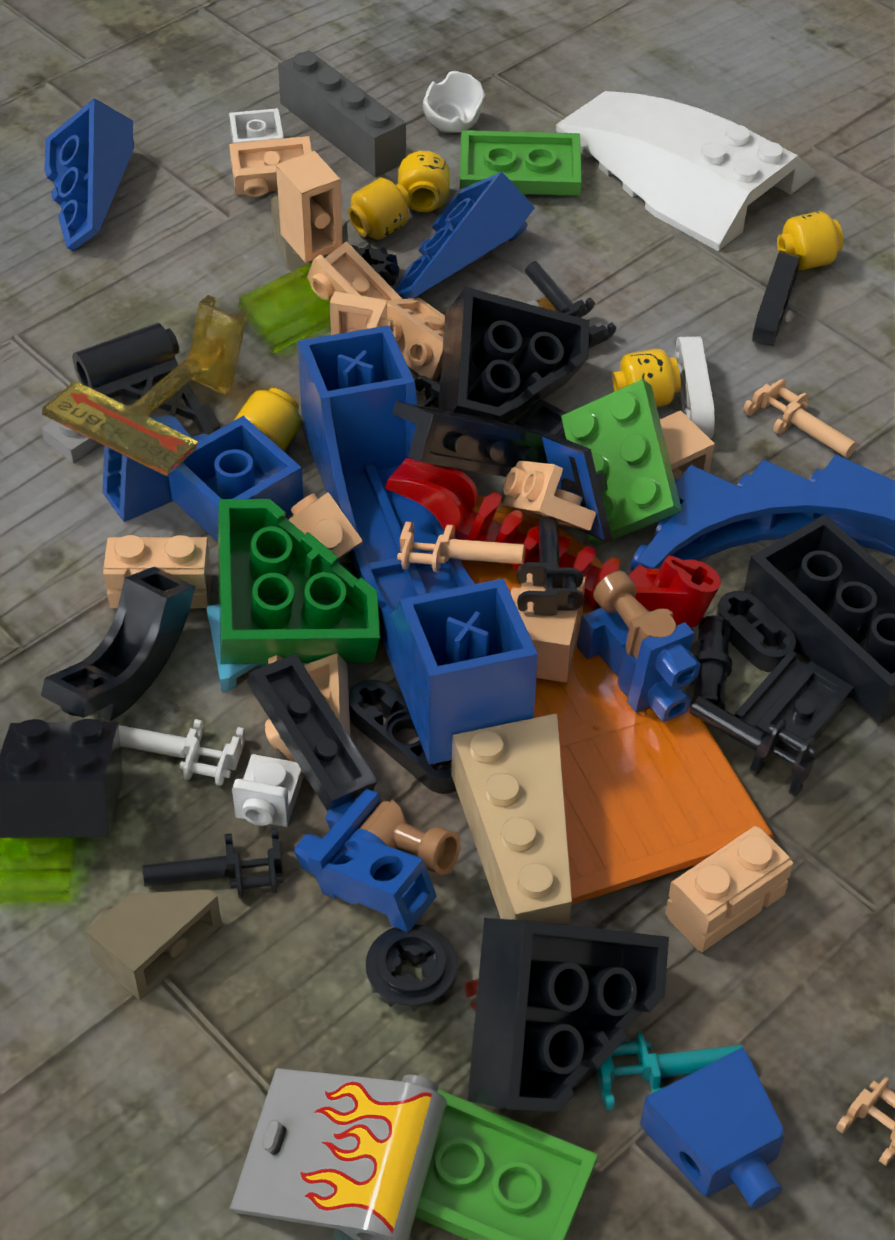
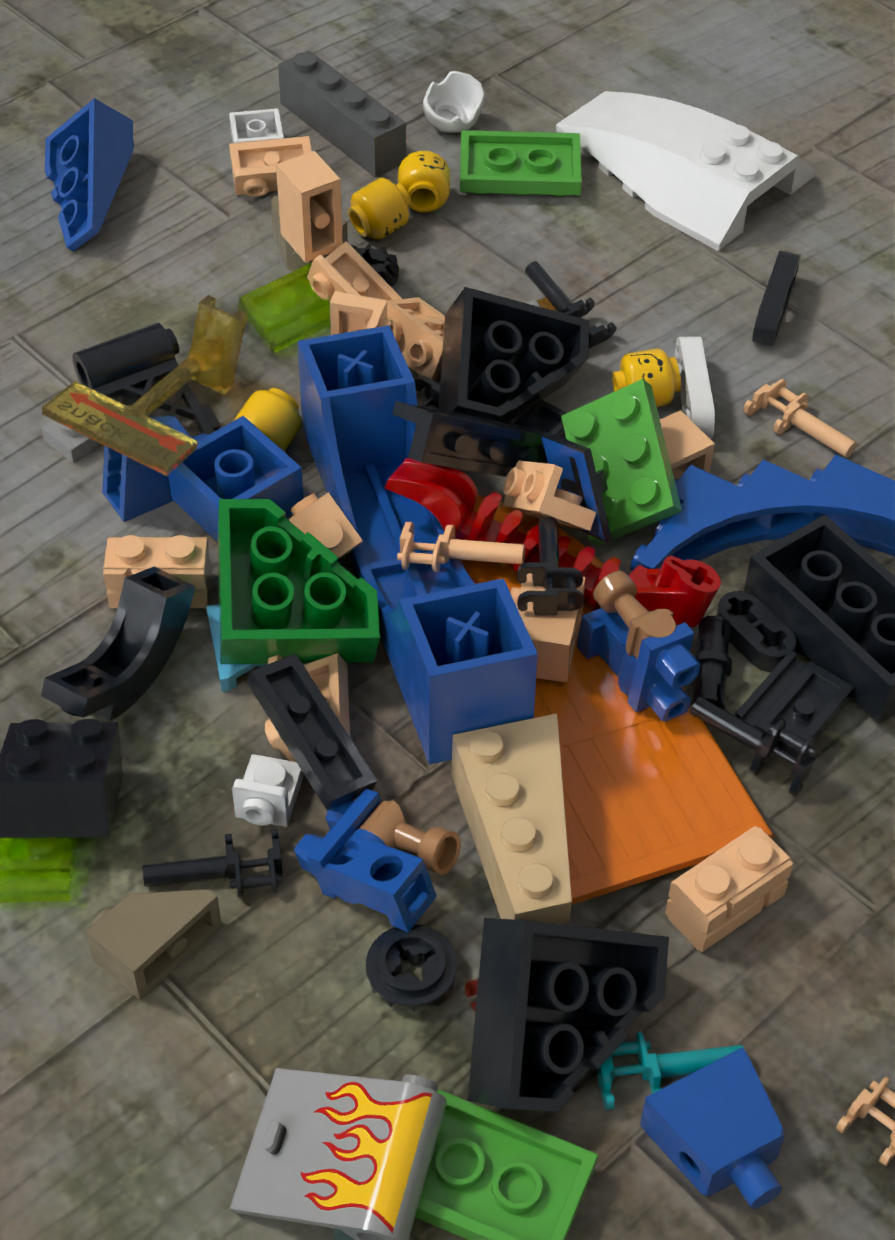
(187, 748): white piece -> none
(397, 717): black beam -> none
(465, 230): blue wedge -> none
(813, 237): yellow head -> none

